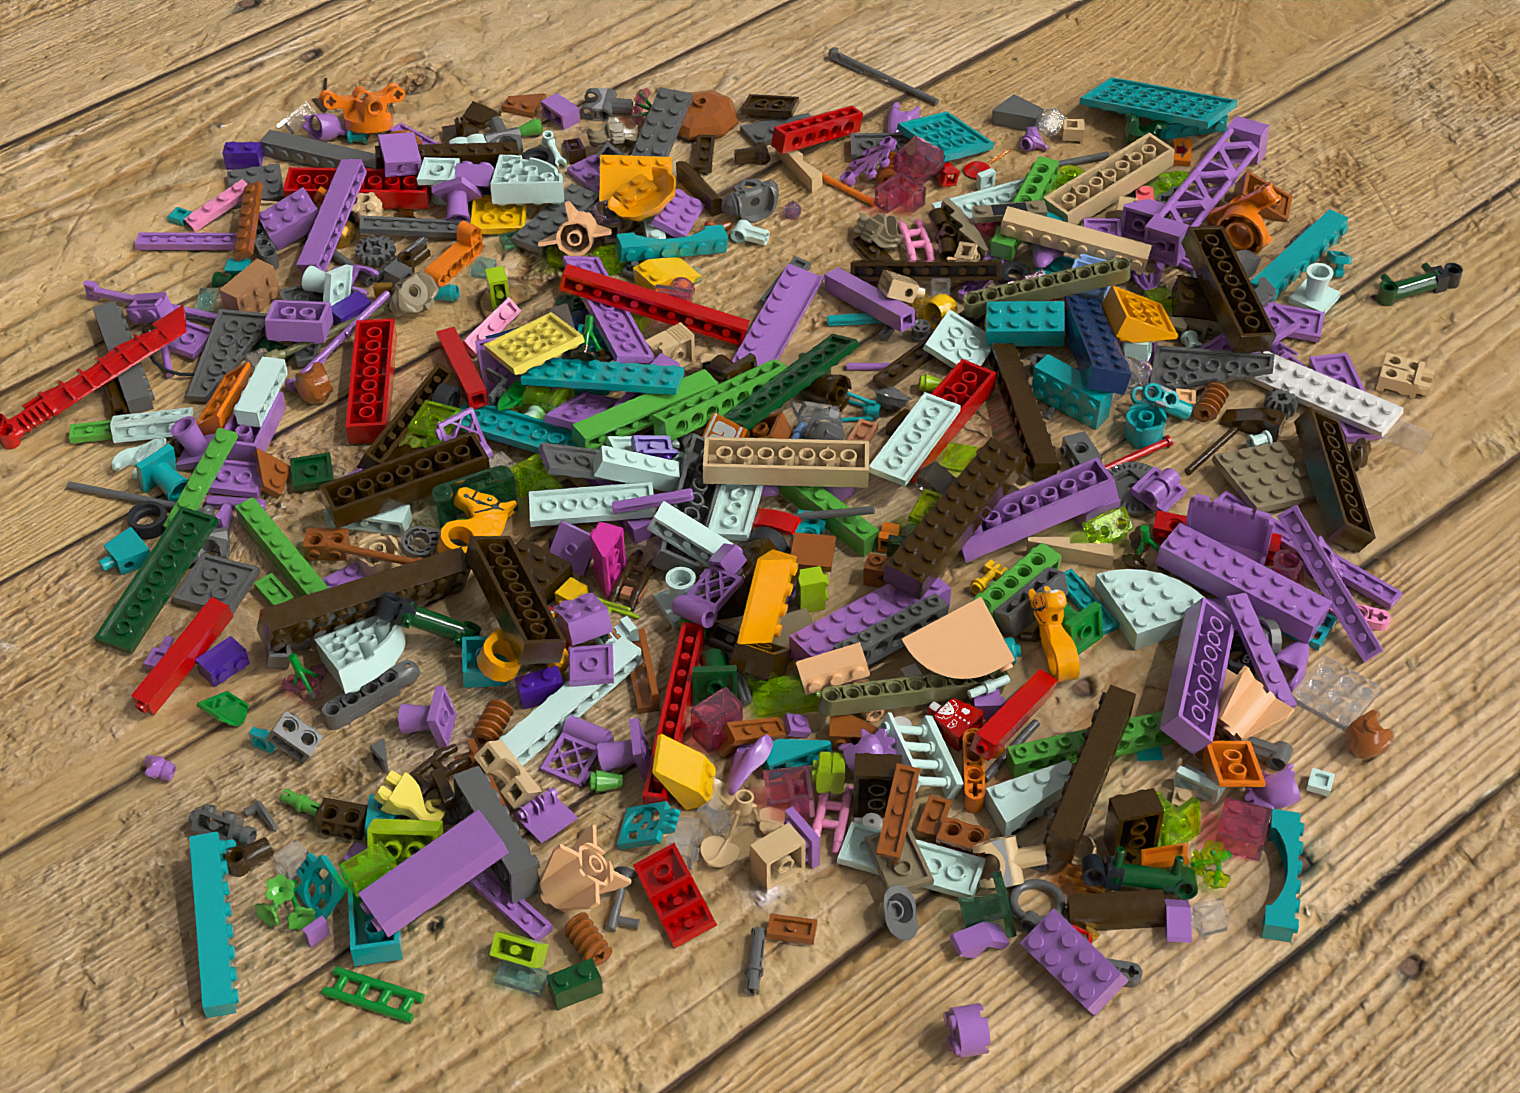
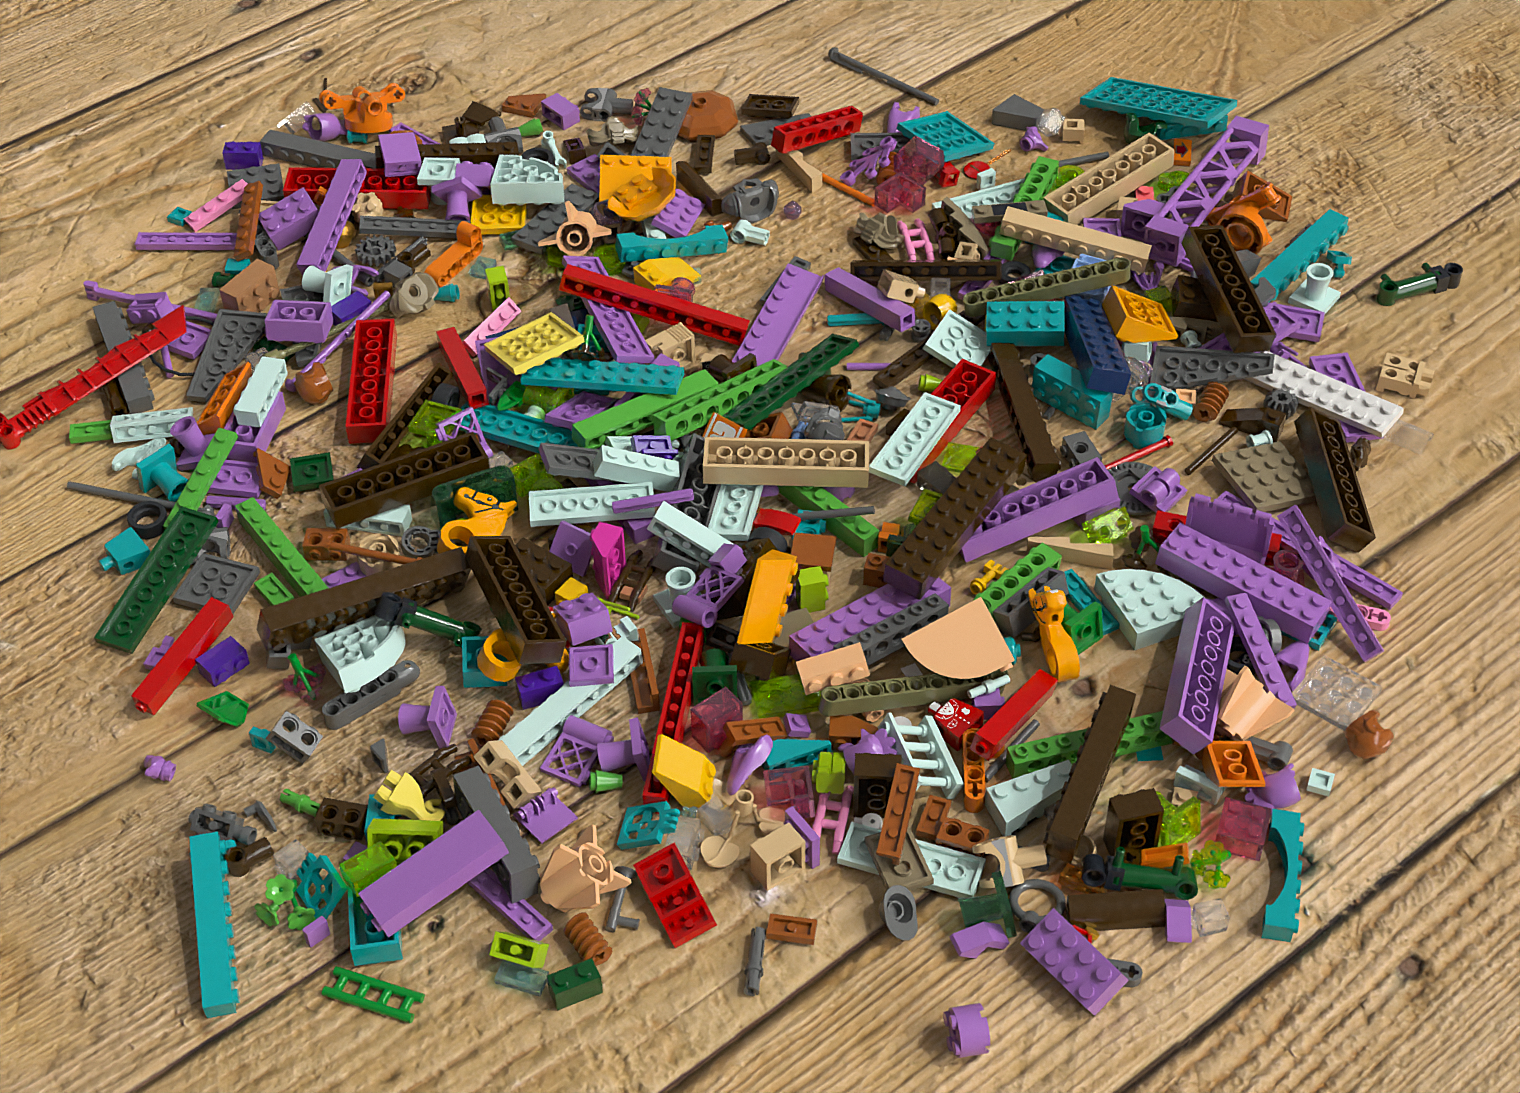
(689, 812): none -> clear light blue piece

